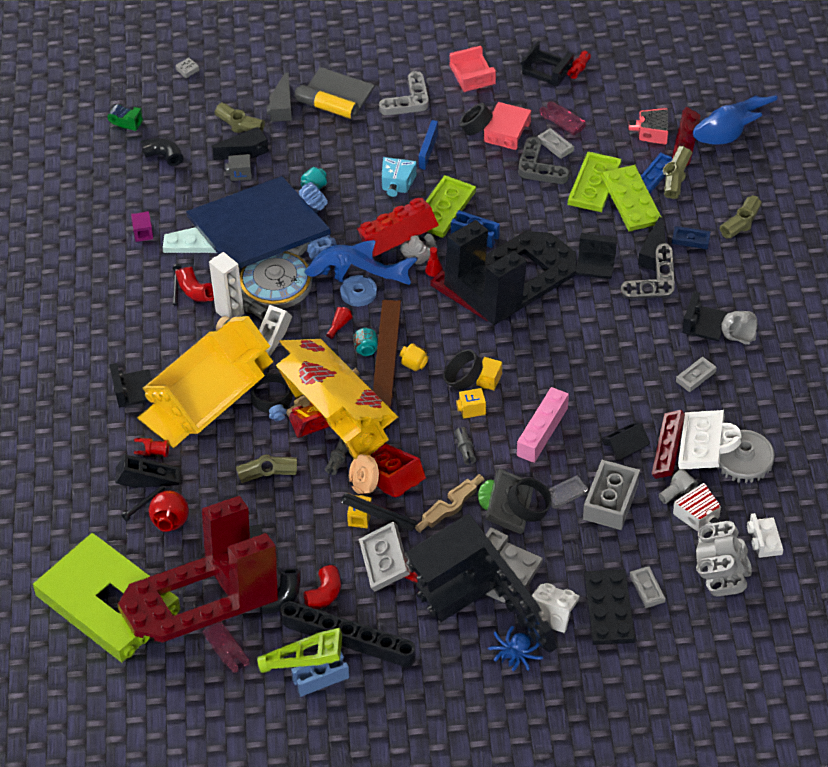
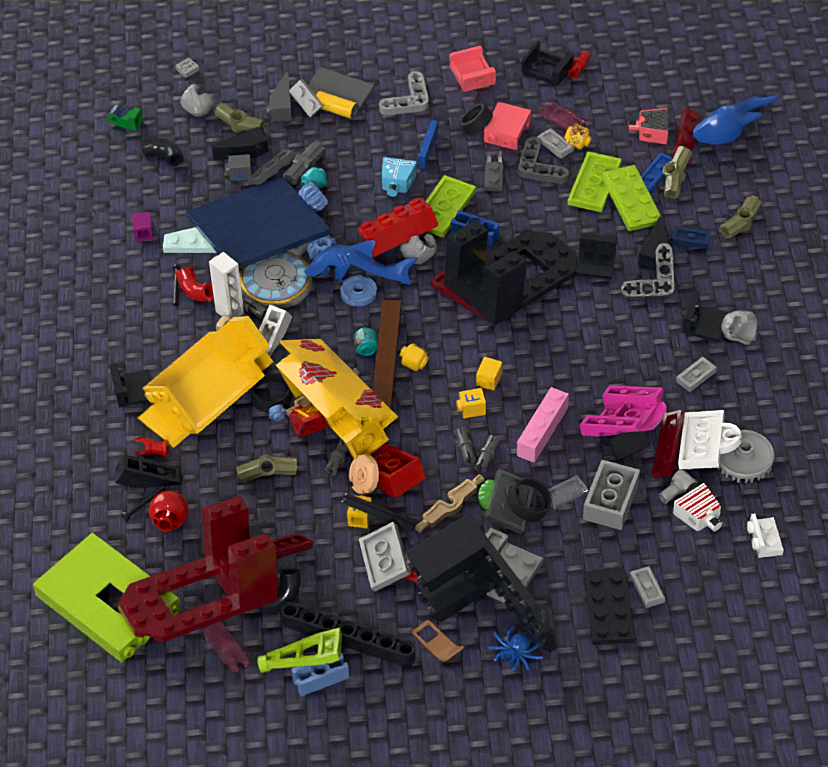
(196, 104): none -> light grey hair
(271, 167): none -> dark grey plate
(291, 544): none -> dark red plate
(303, 162): none -> dark grey piece
(306, 98): none -> light grey plate
(328, 590): red cylinder -> none
(341, 317): red cone -> none
(433, 265): red cone -> none
(439, 646): none -> medium nougat piece
(457, 363): black tyre -> none
(486, 453): none -> dark grey pin
(493, 173): none -> dark grey hinge
(555, 605): white bracket -> none
(578, 136): none -> yellow head
(626, 411): none -> dark pink slope
(725, 558): light grey piece -> none

